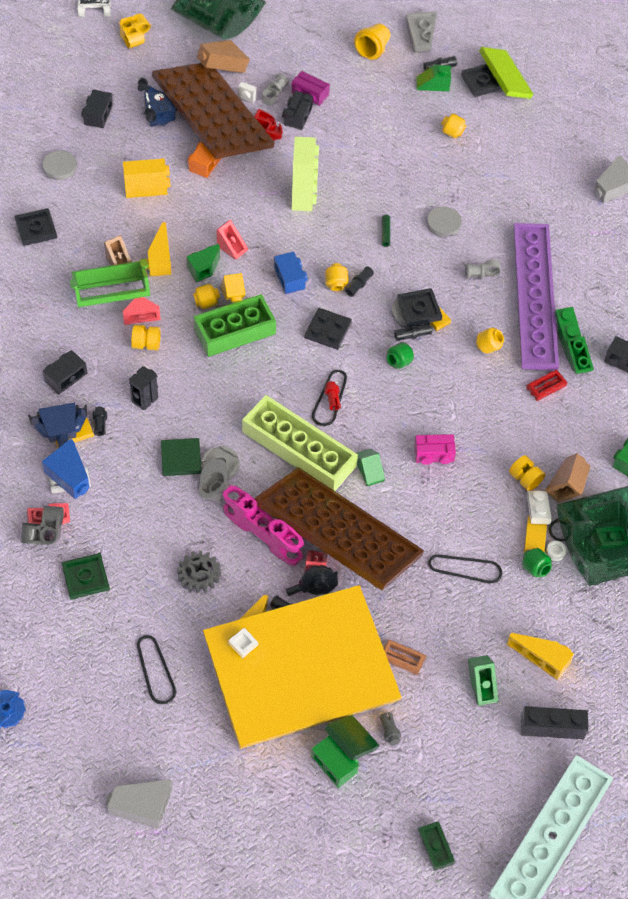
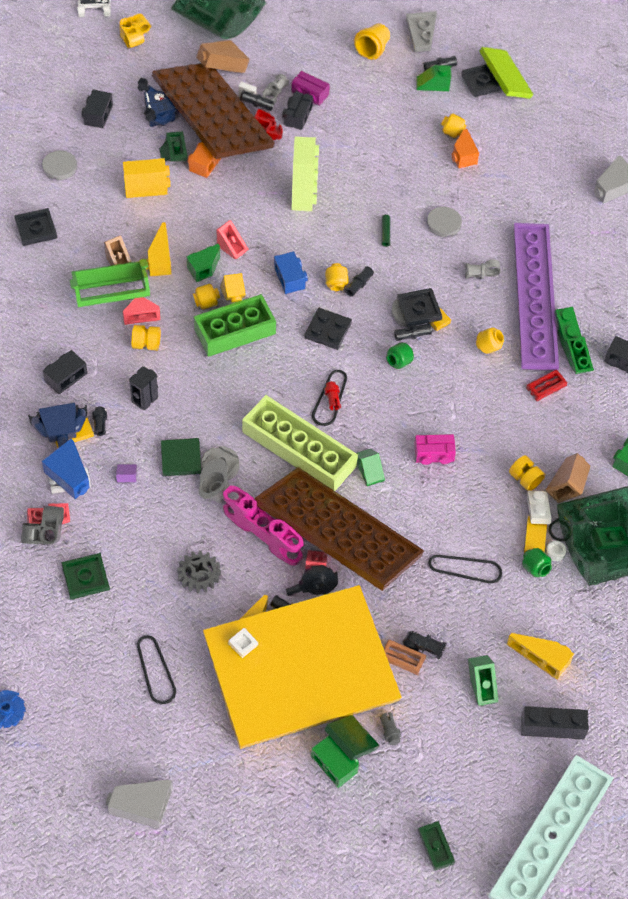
(126, 472): none -> medium lavender slope
(174, 147): none -> dark green slope
(256, 100): none -> black pin
(424, 644): none -> black connector
(465, 151): none -> orange slope

